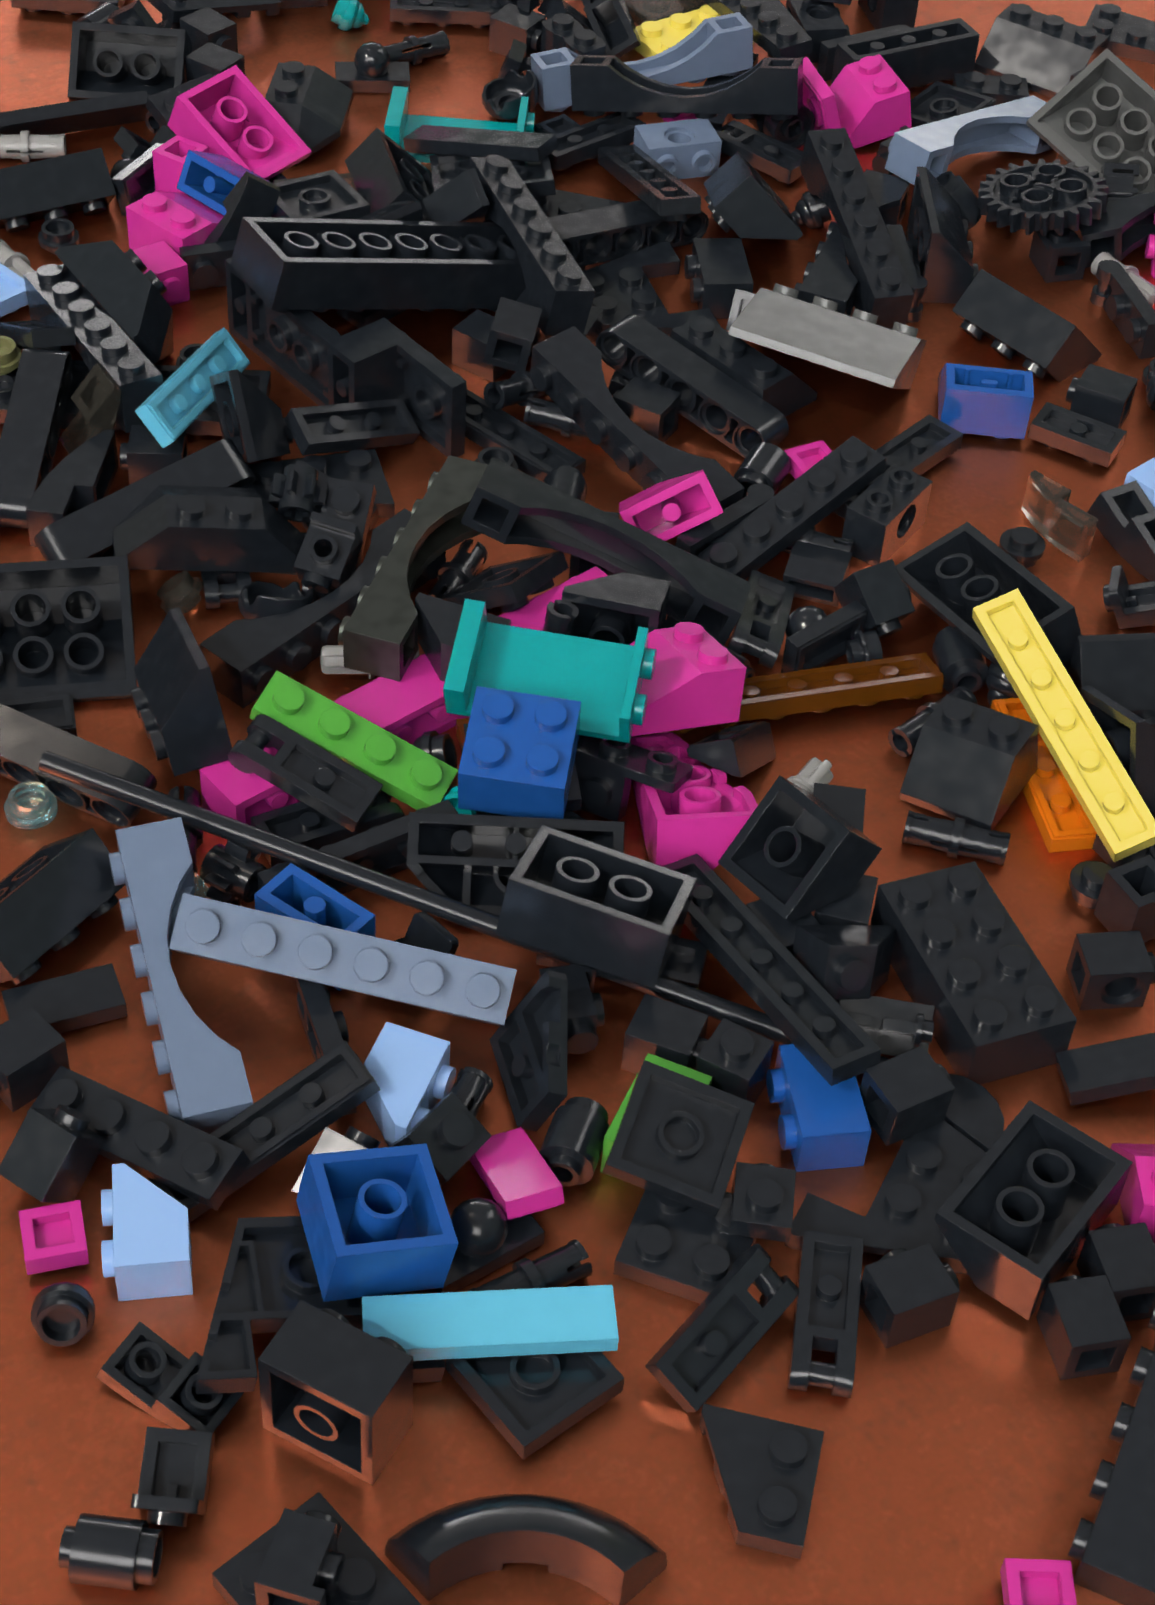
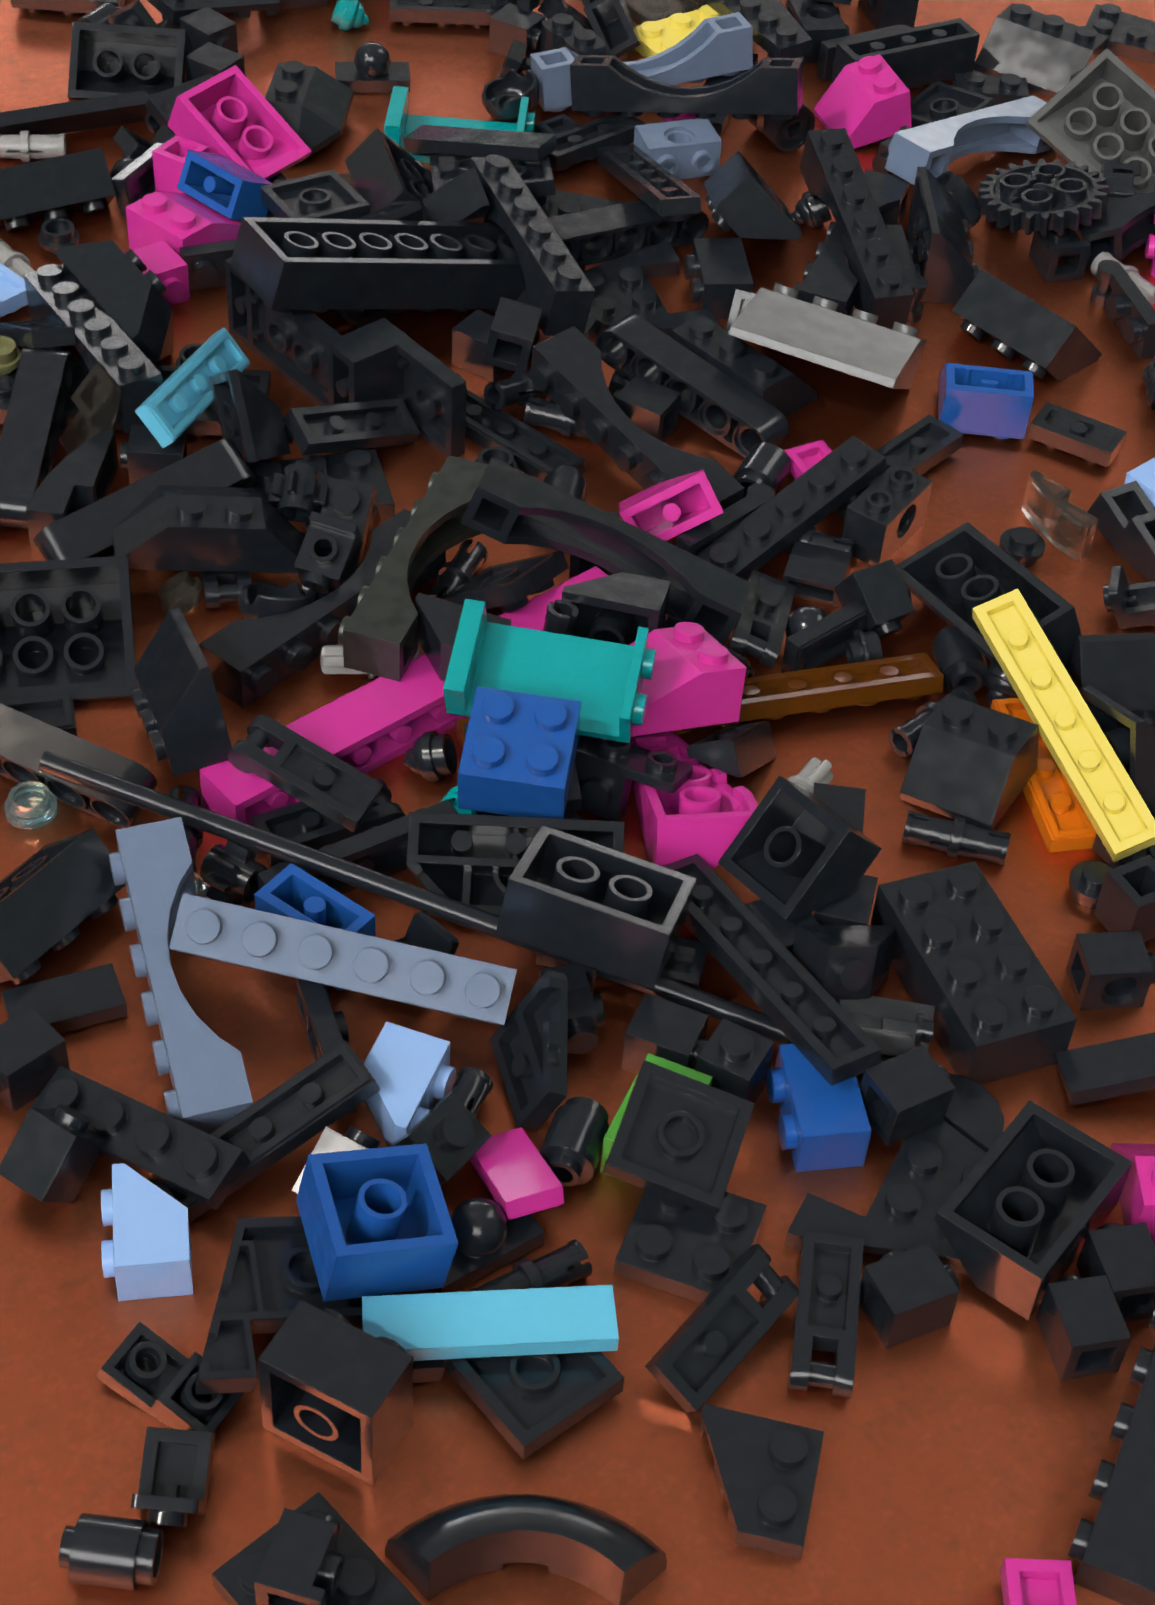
(53, 1237): dark pink plate -> none
(63, 1313): black plate -> none
(248, 198): black slope -> none
(398, 765): bright green plate -> none
(432, 46): black pin -> none
(761, 151): black plate -> none
(762, 1201): black bracket -> none
(819, 98): dark pink tile -> none
(1102, 395): black brick -> none

